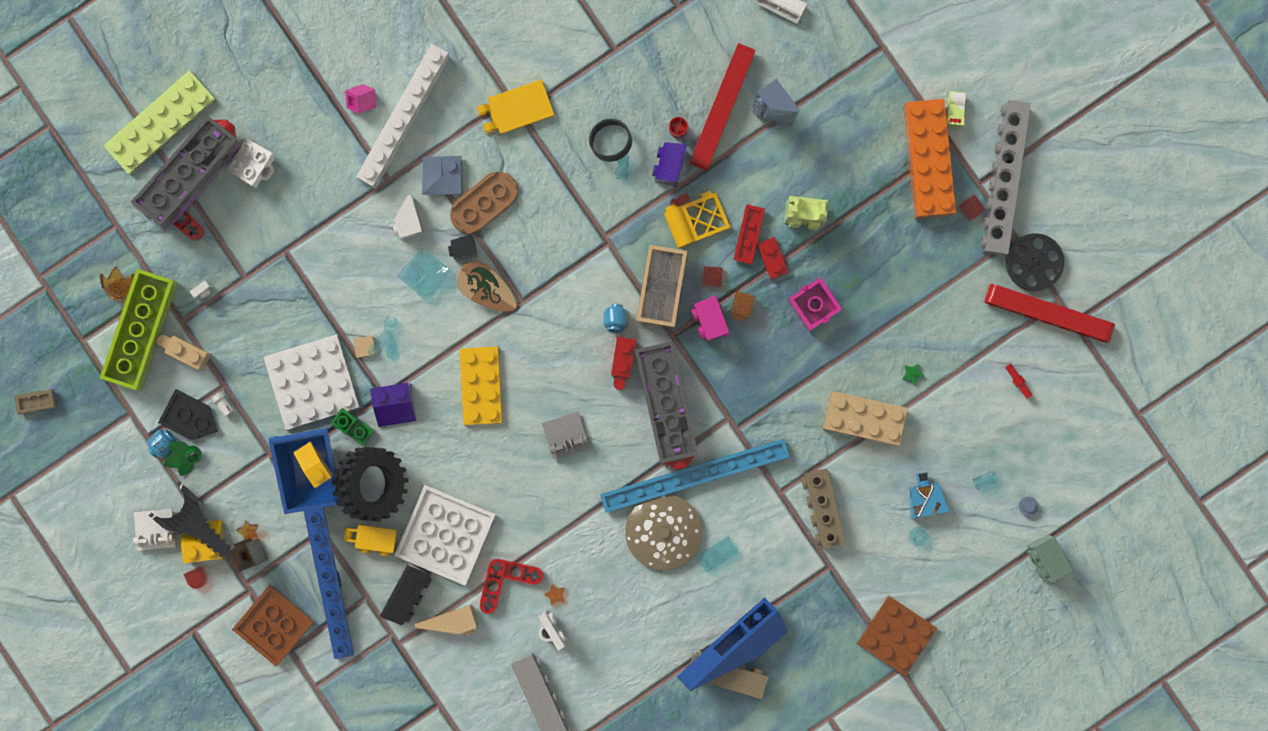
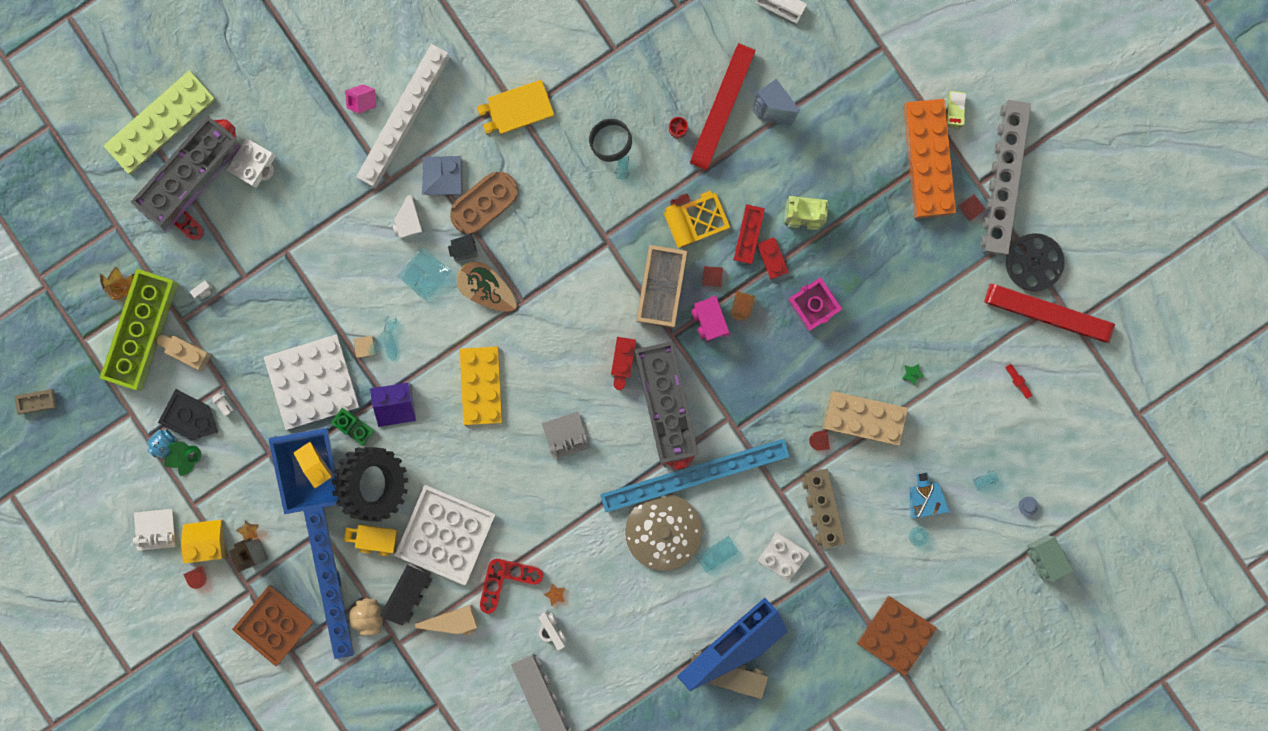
(192, 522): black animal -> none
(366, 617): none -> tan hair
(615, 318): dark azure head -> none
(670, 163): dark purple slope -> none
(783, 556): none -> white hinge
(819, 440): none -> clear red tile

